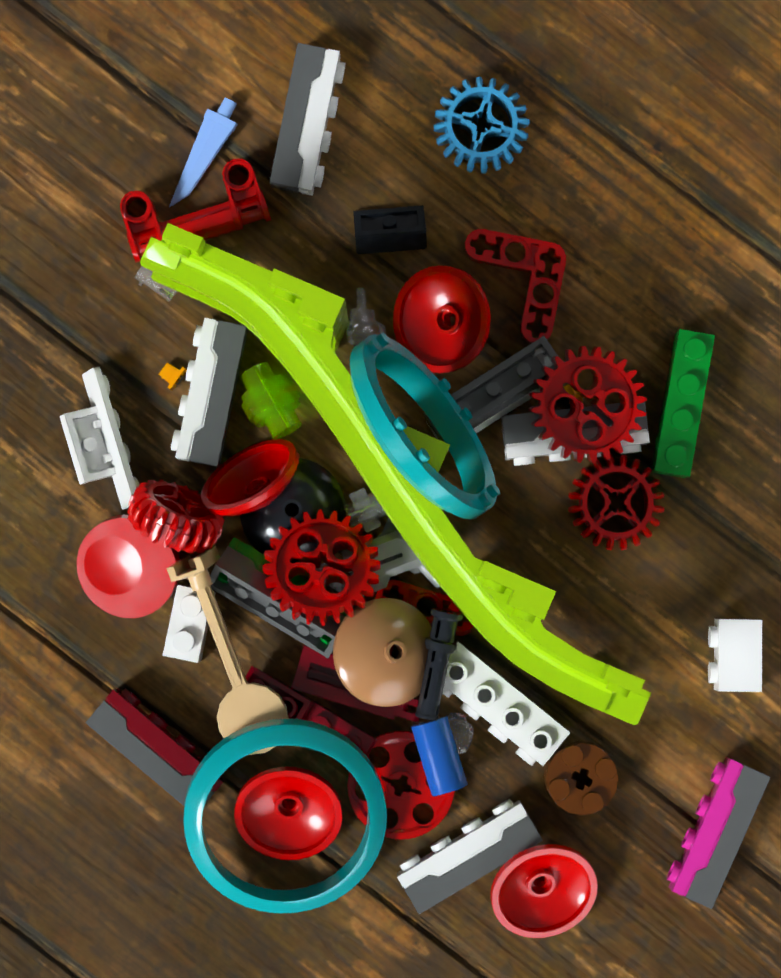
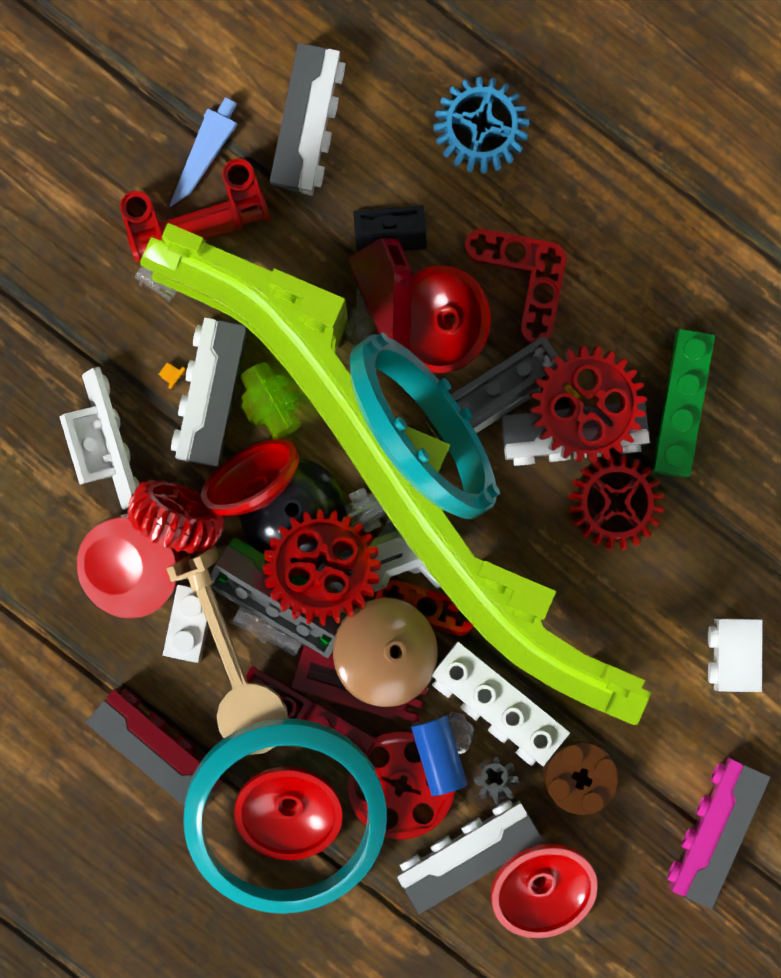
(266, 631): none -> clear pin
(386, 286): none -> dark red slope
(440, 647): black pin -> none
(492, 789): none -> dark grey gear

